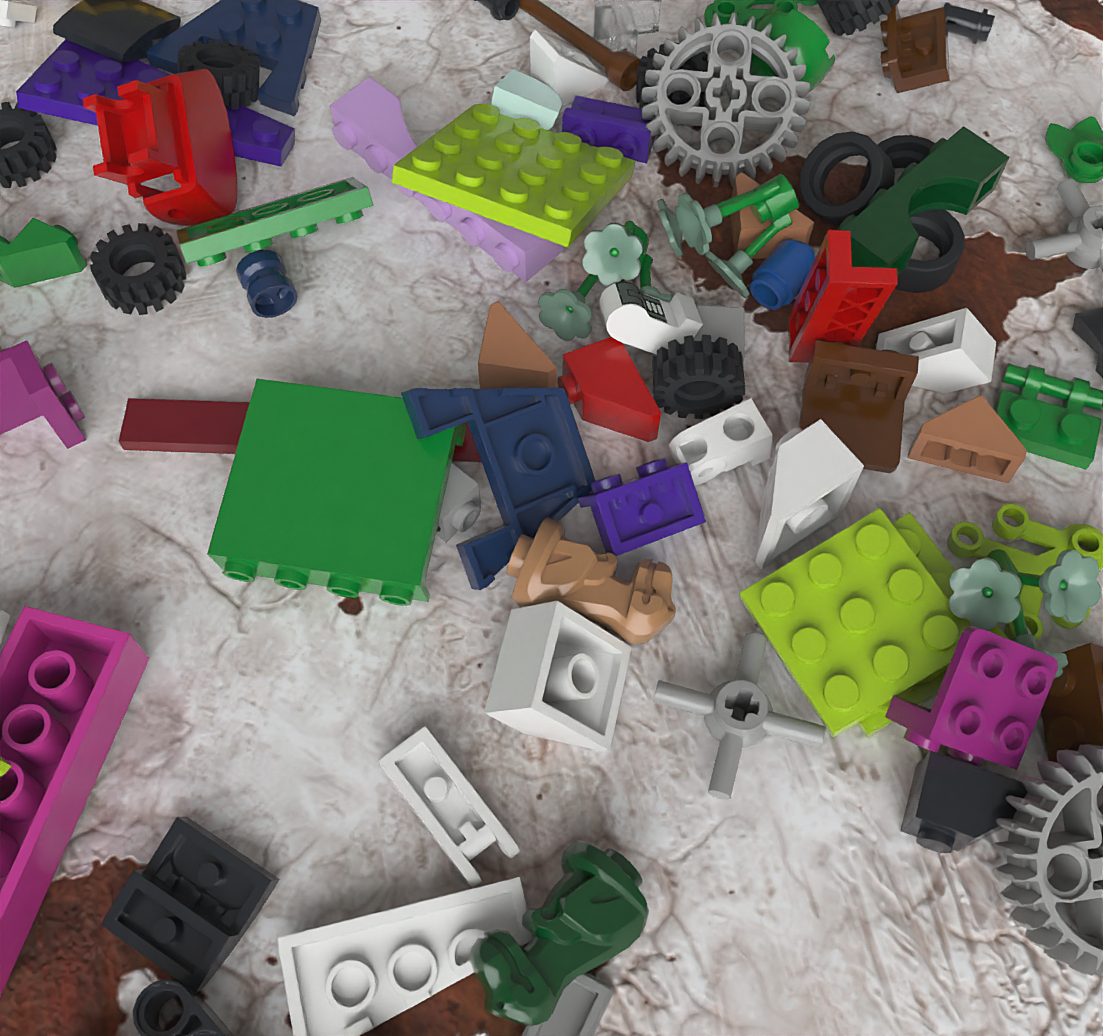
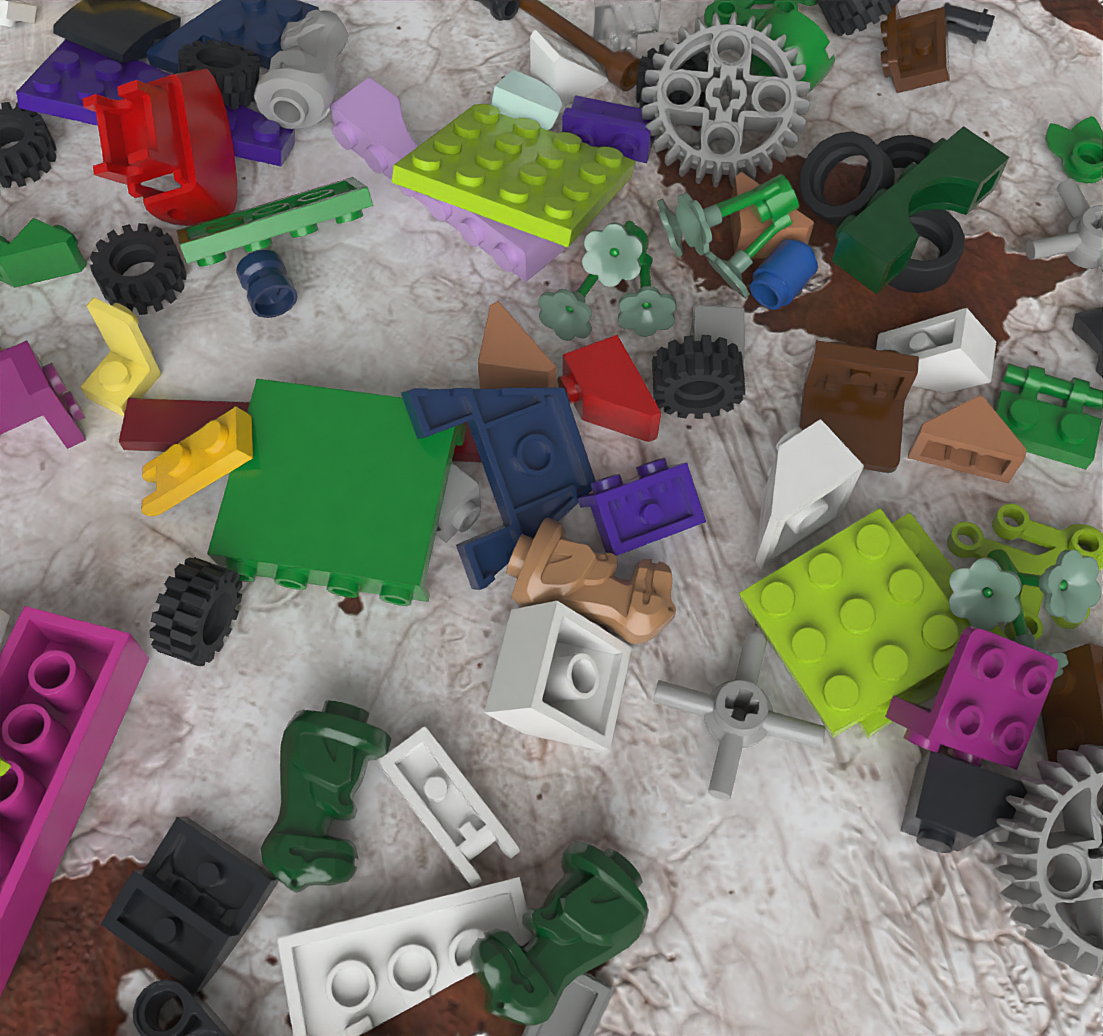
(128, 367): none -> light yellow bracket
(196, 611): none -> black tyre
(198, 461): none -> yellow hinge
(304, 74): none -> light grey animal
(319, 774): none -> dark green animal
(646, 319): white leg -> none
(723, 442): white leg -> none
(830, 304): red fence -> none

